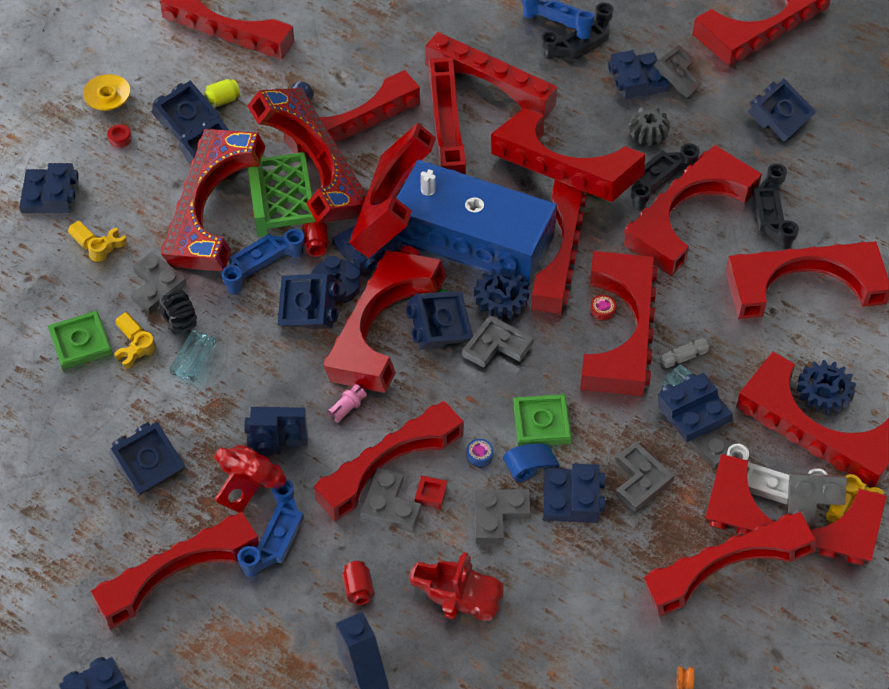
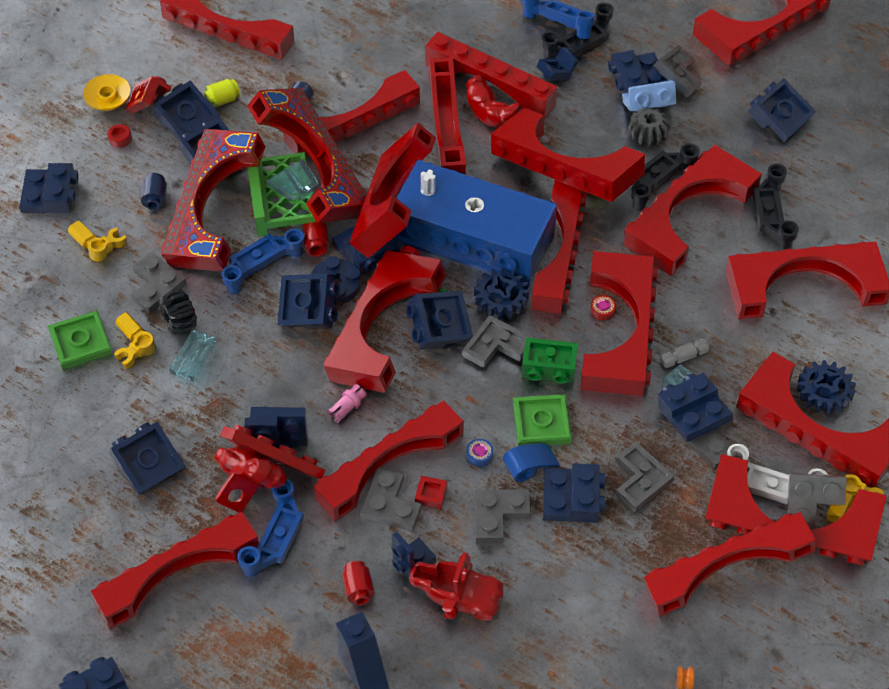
(146, 93): none -> red bracket
(153, 191): none -> dark blue brick
(283, 455): none -> red hinge
(294, 181): none -> clear light blue slope
(407, 555): none -> dark blue bracket
(484, 106): none -> red animal
(549, 360): none -> green bracket
(559, 67): none -> dark blue bracket
(650, 95): none -> light blue bracket

